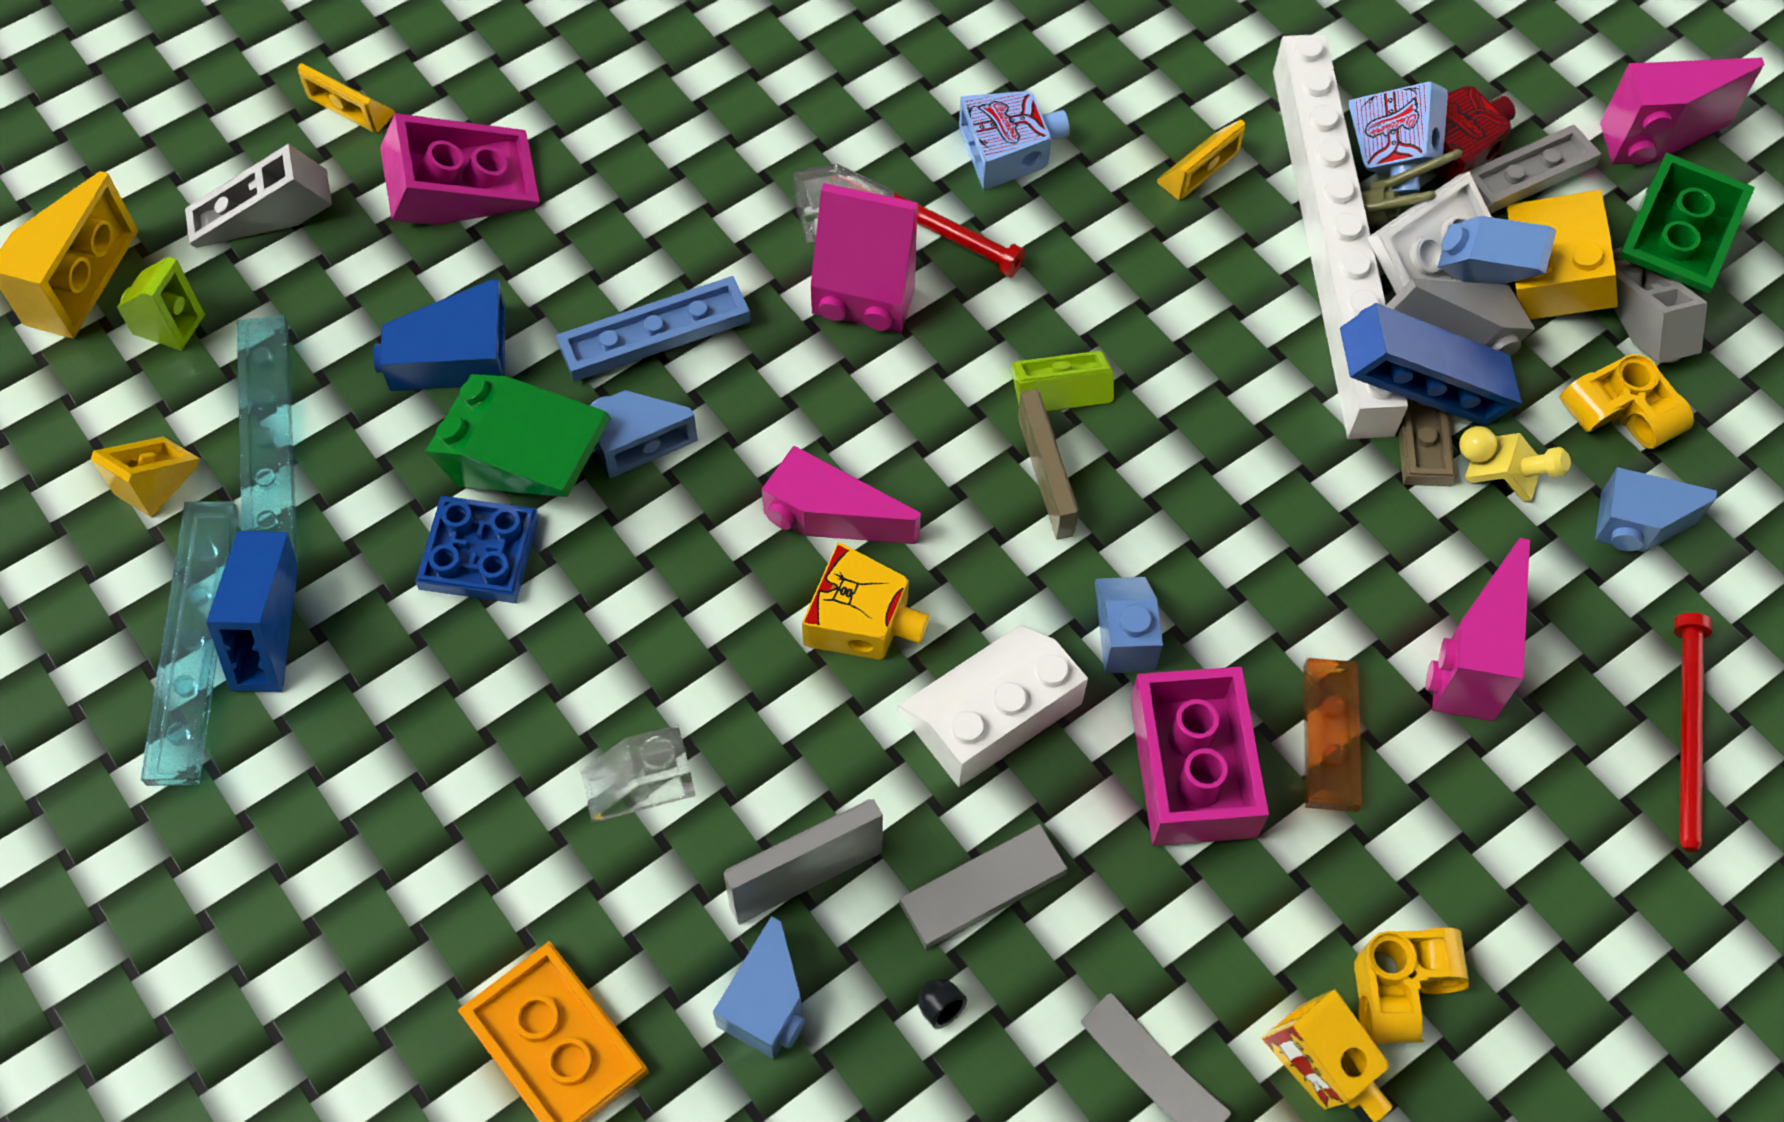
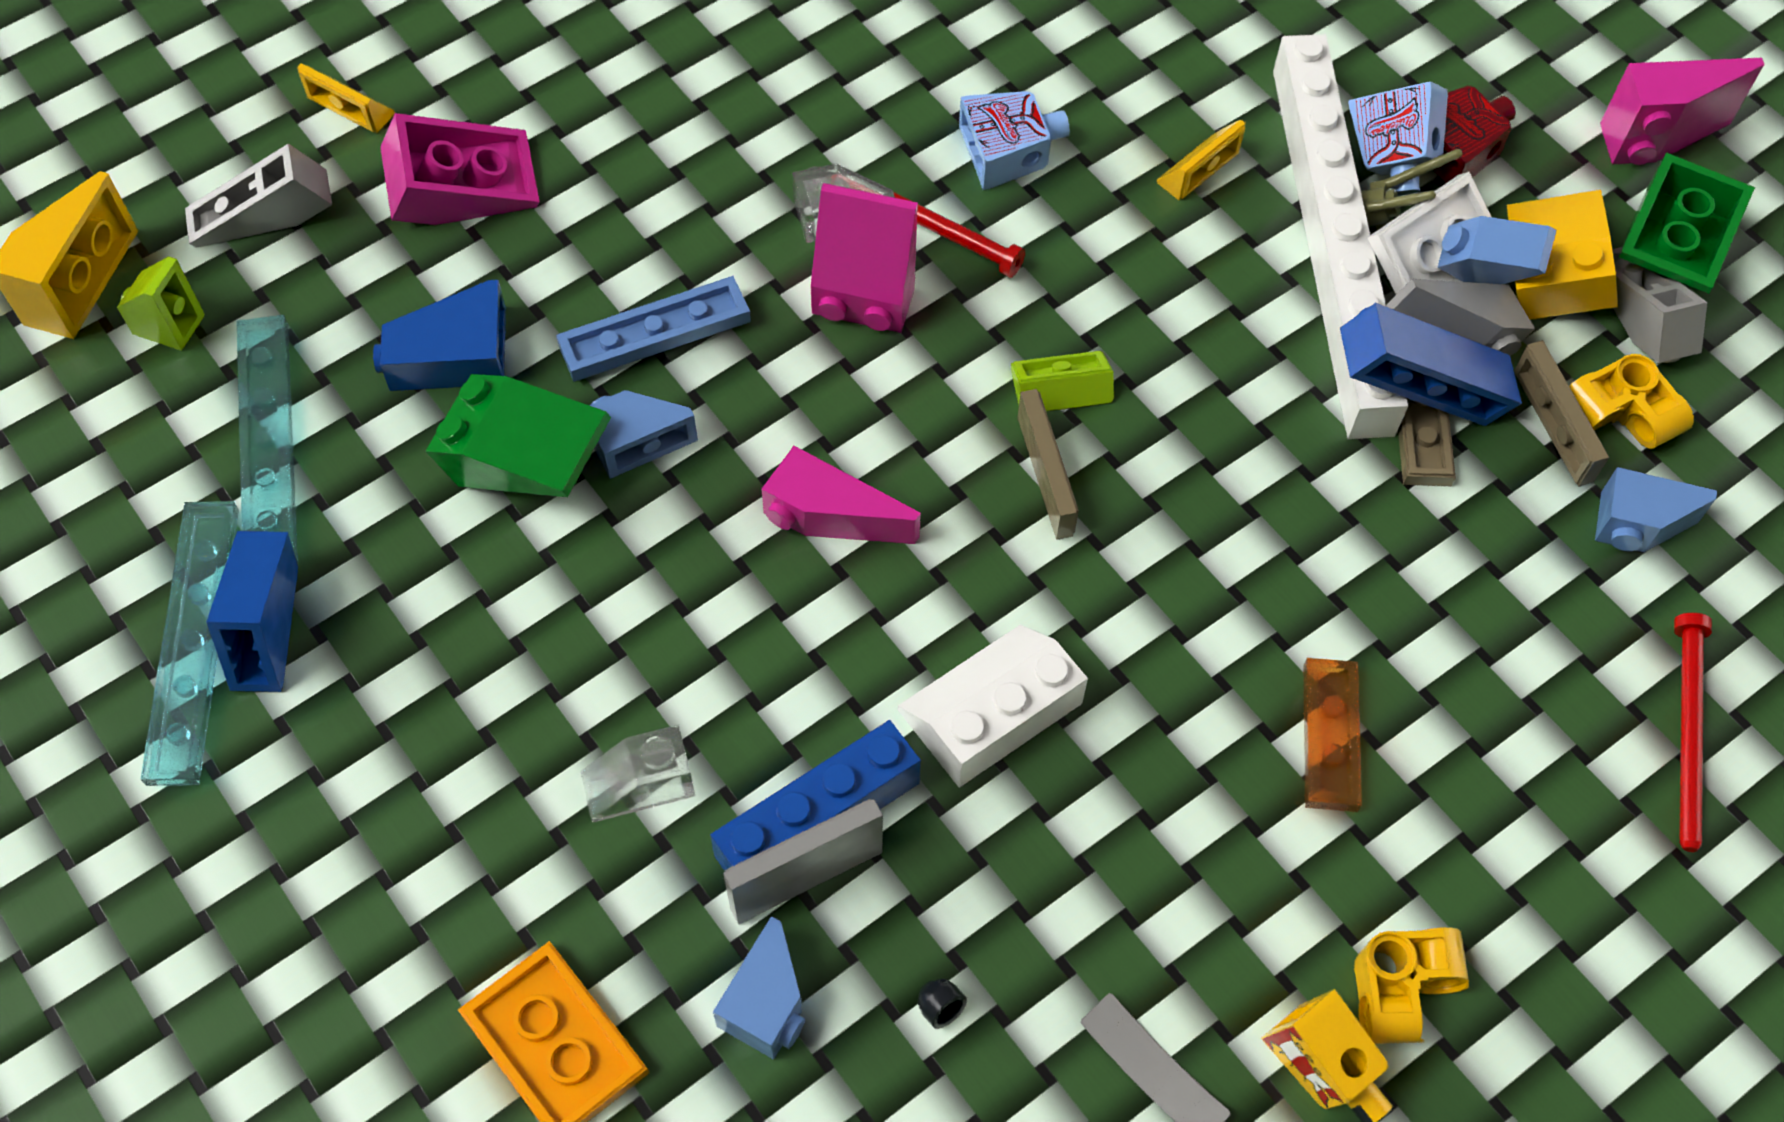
(145, 471): yellow slope -> none
(477, 549): blue tile -> none
(860, 608): yellow torso -> none
(871, 768): none -> blue brick
(982, 886): light grey tile -> none
(1128, 624): medium blue slope -> none
(1198, 756): dark pink brick -> none
(1487, 651): dark pink slope -> none
(1509, 459): light yellow piece -> none
(1534, 167): light grey plate -> none
(1561, 414): none -> dark tan tile

